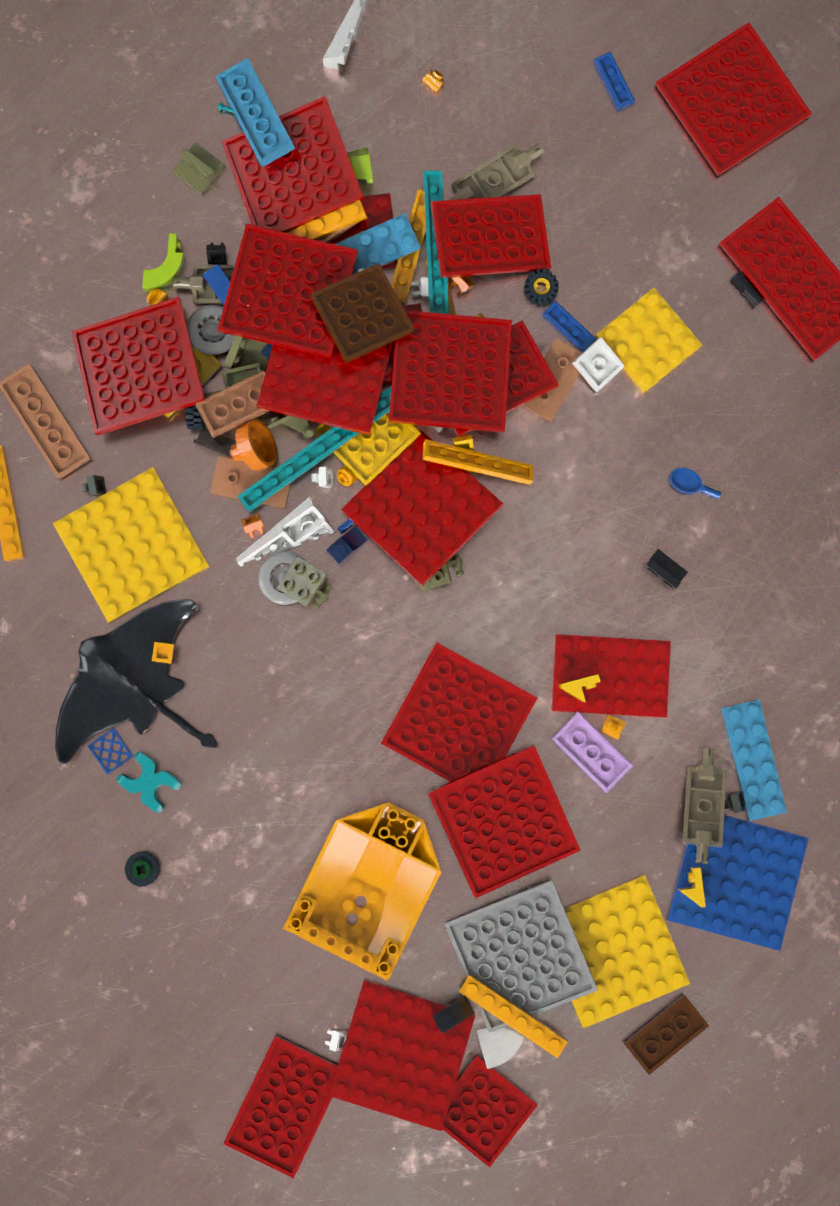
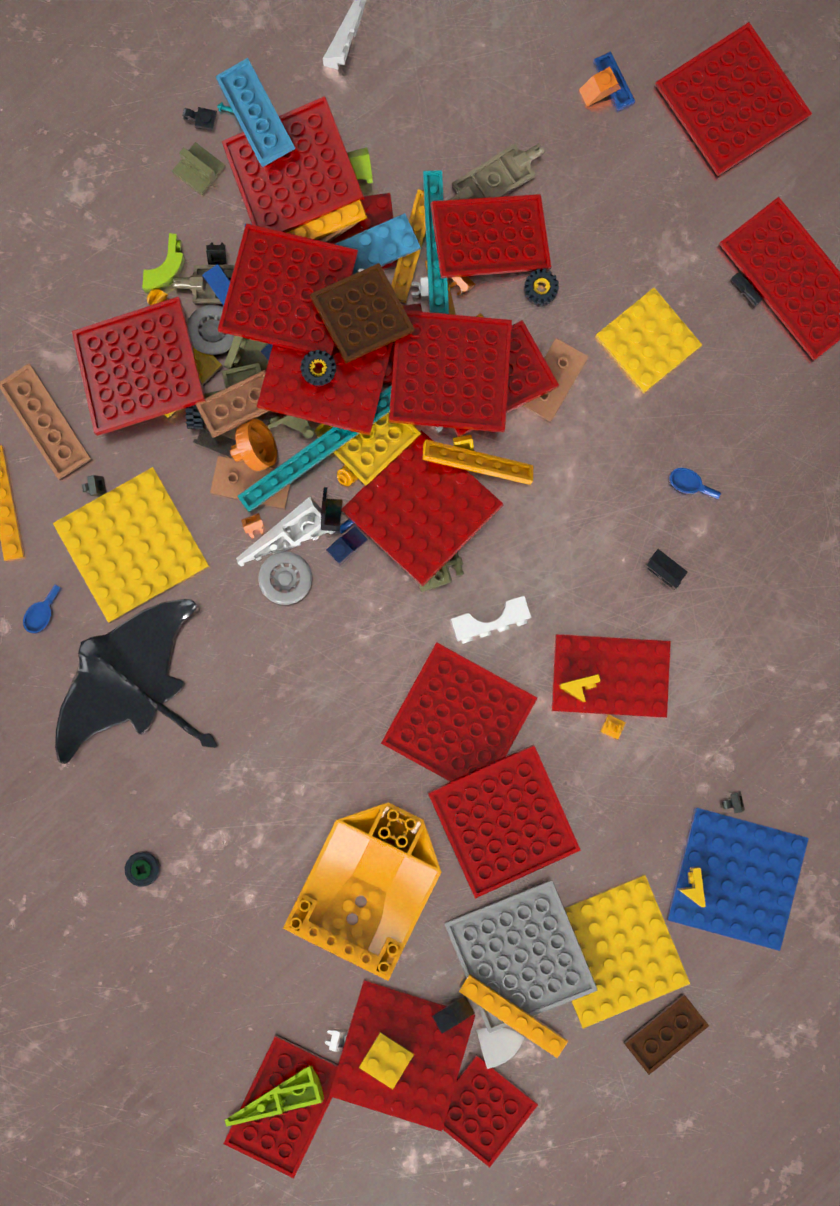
(39, 613): none -> blue piece
(99, 759): blue window -> none
(149, 782): teal piece -> none
(163, 652): light orange tile -> none
(203, 118): none -> black plate
(296, 1092): none -> lime wedge
(303, 582): olive plate -> none
(308, 365): none -> black bush
(324, 477): white tile -> none
(330, 513): none -> black panel
(386, 1060): none -> yellow brick
(434, 80): light orange plate -> none
(514, 612): none -> white arch
(568, 326): blue tile -> none
(592, 752): lavender plate -> none
(598, 364): white plate -> none
(599, 86): none -> orange slope
(704, 806): dark tan plate -> none
(754, 760): dark azure plate -> none

